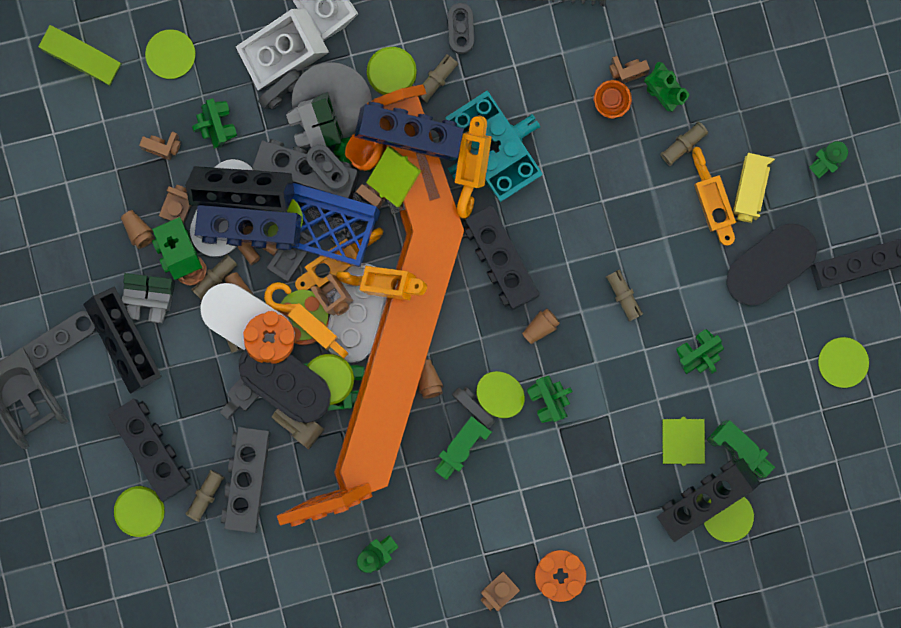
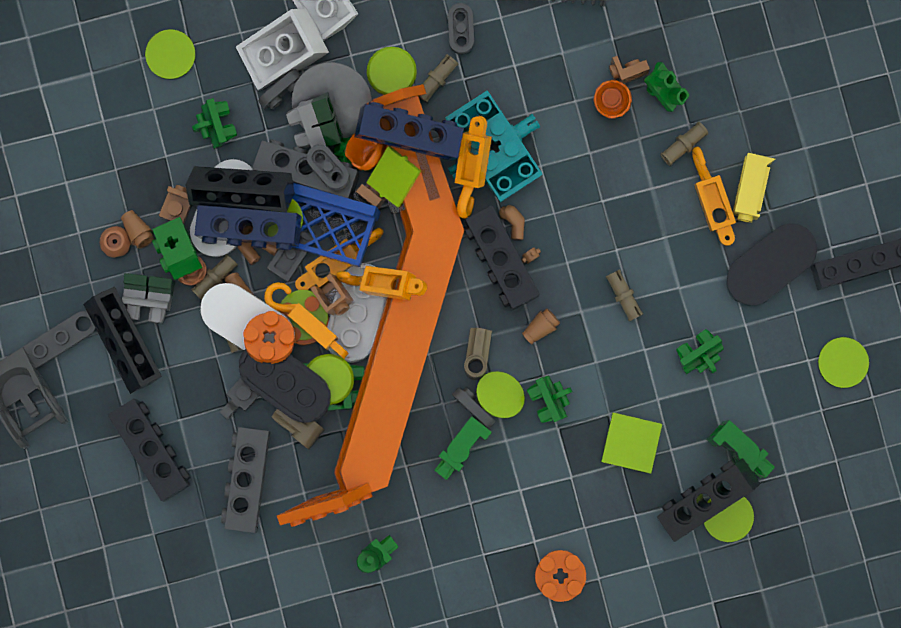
(79, 55): lime slope -> none
(122, 245): none -> nougat plate
(139, 511): lime piece -> none
(157, 147): medium nougat bracket -> none
(204, 495): dark tan pin -> none
(429, 383): medium nougat cone -> none
(478, 350): none -> dark tan piece
(499, 592): medium nougat bracket -> none
(516, 219): none -> medium nougat arm
(530, 255): none -> medium nougat piece
(631, 443): none -> lime tile
(683, 441): lime piece -> none
(829, 158): green hips -> none

